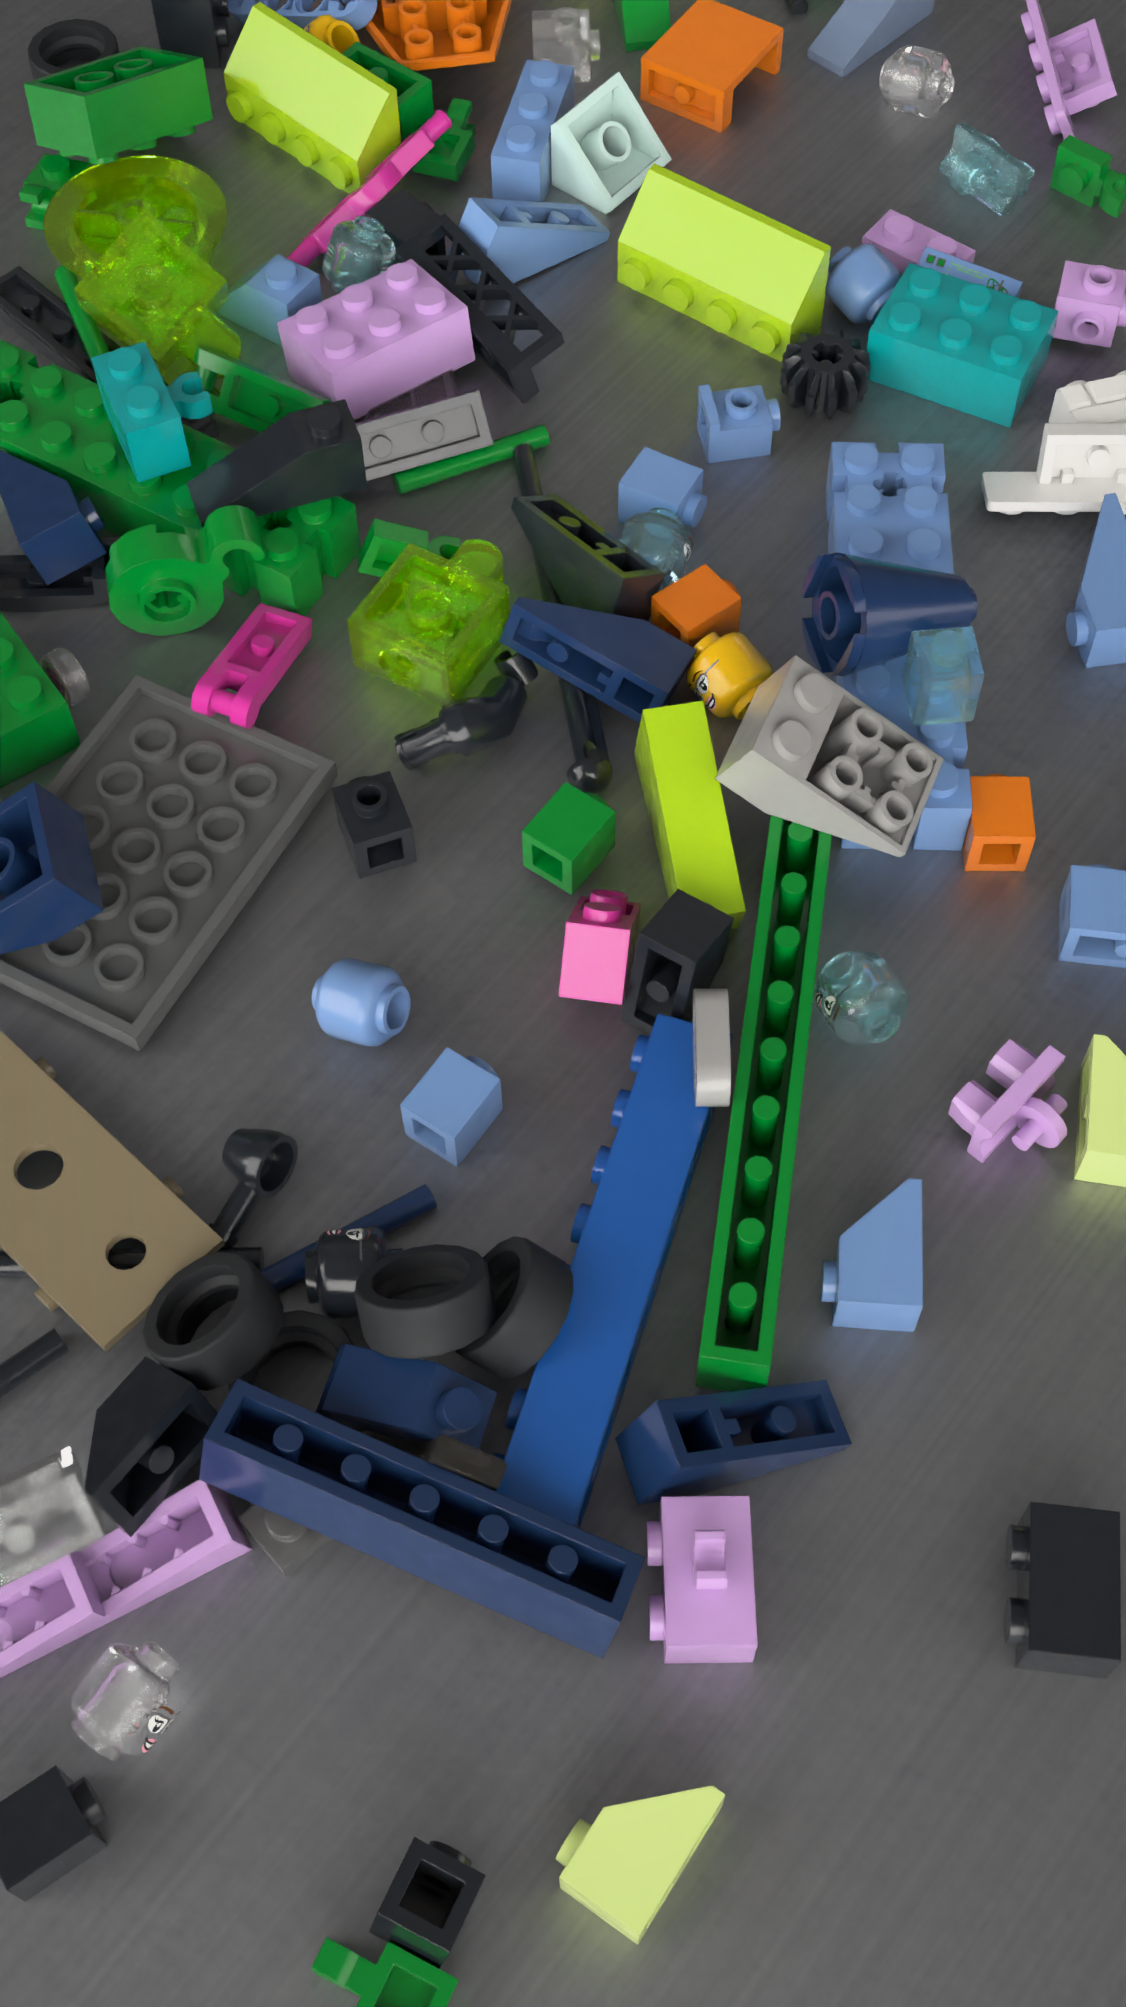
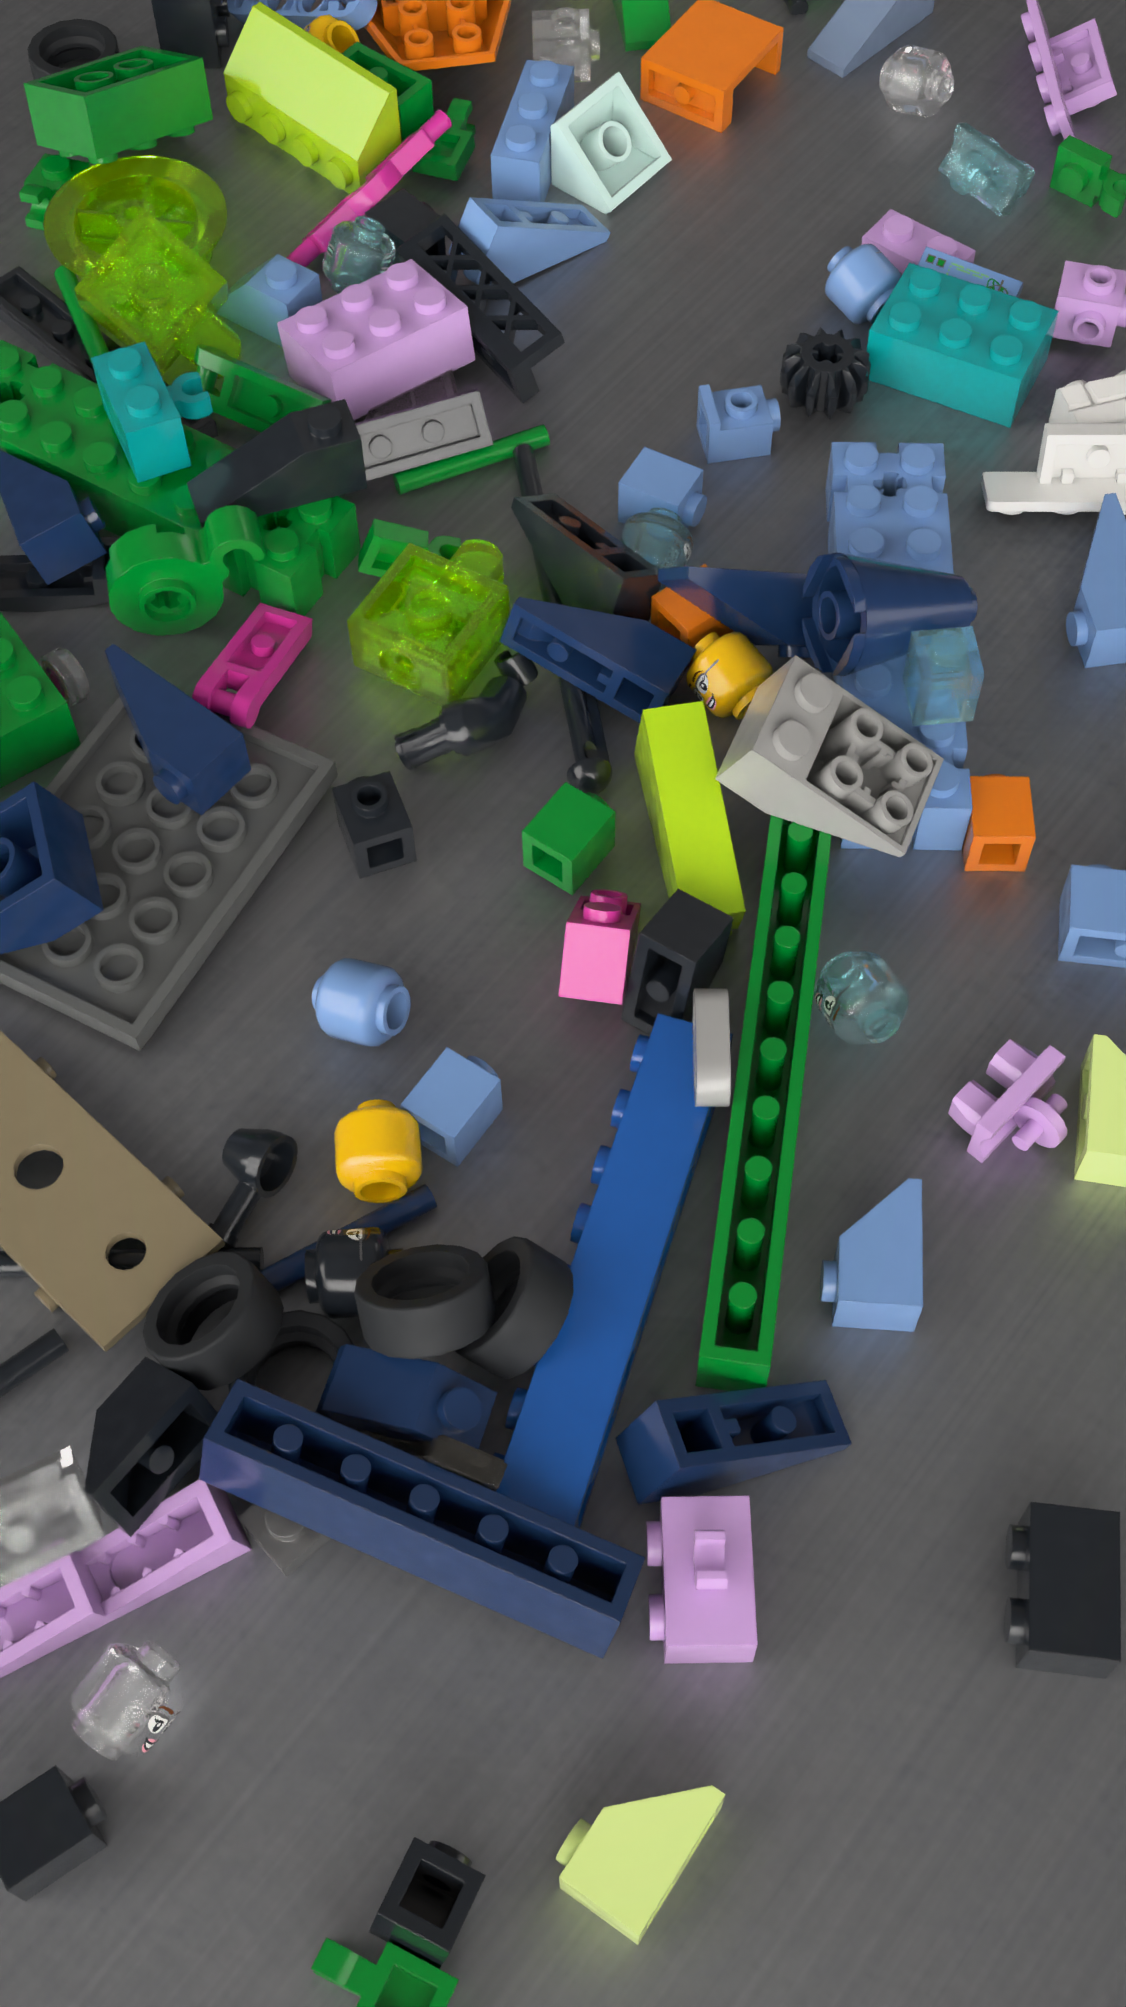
(186, 745): none -> dark blue slope
(378, 1151): none -> yellow head
(723, 263): slope -> none
(752, 602): none -> dark blue slope

